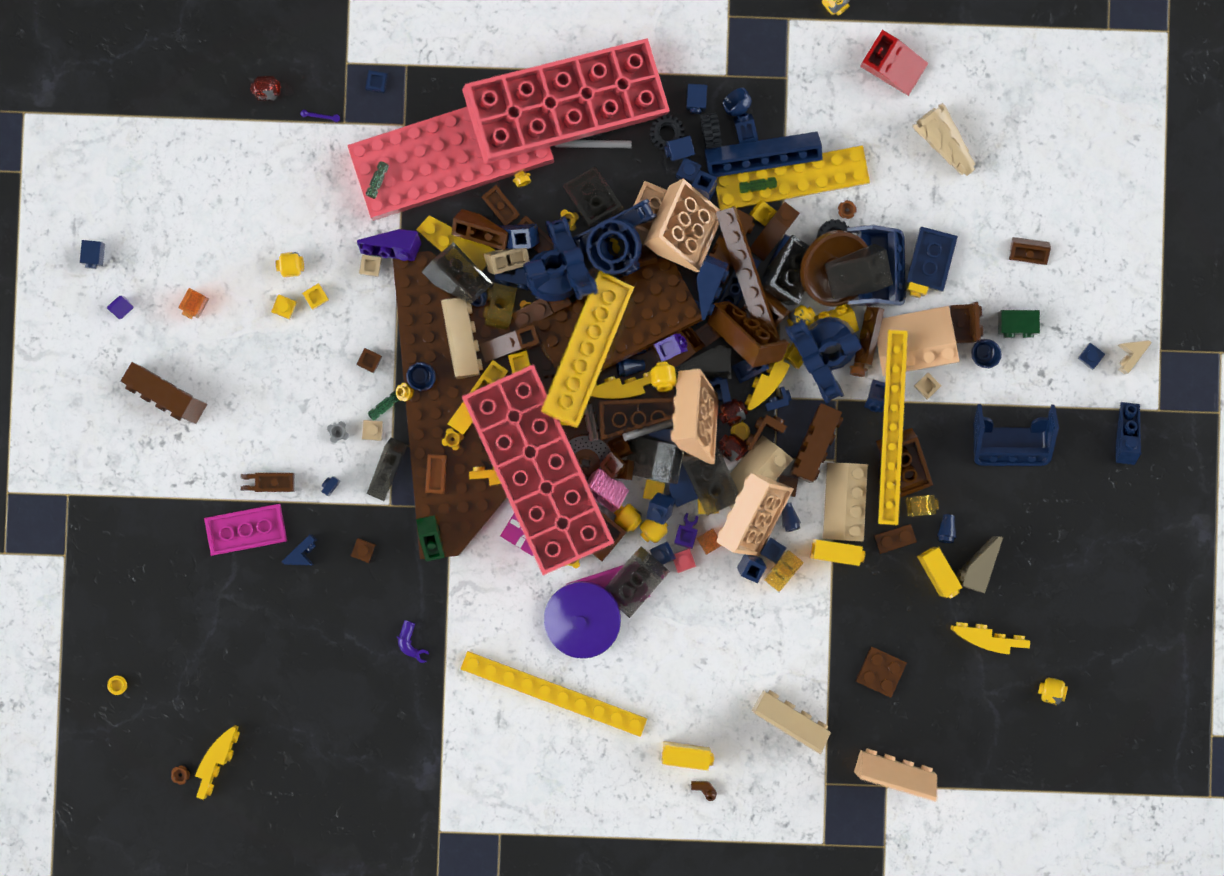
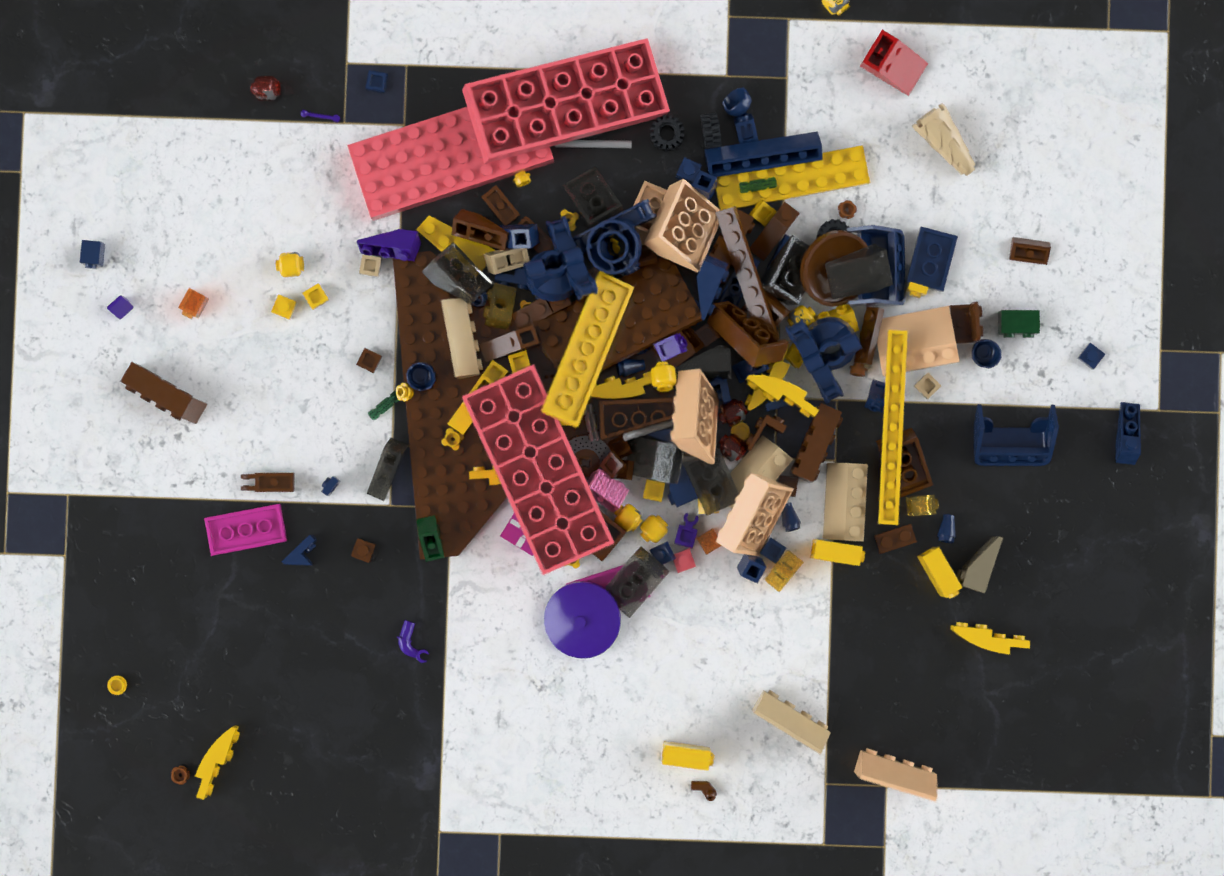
(334, 436): light grey plate -> none
(372, 430): tan plate -> none
(377, 180): clear green axle -> none
(436, 474): dark orange tile -> none
(553, 693): yellow plate -> none
(660, 508): dark blue brick -> none
(679, 148): dark blue brick -> none
(696, 98): dark blue brick -> none
(775, 388): none -> yellow slope
(881, 672): reddish brown plate -> none
(1053, 691): yellow head -> none
(1135, 351): tan slope -> none

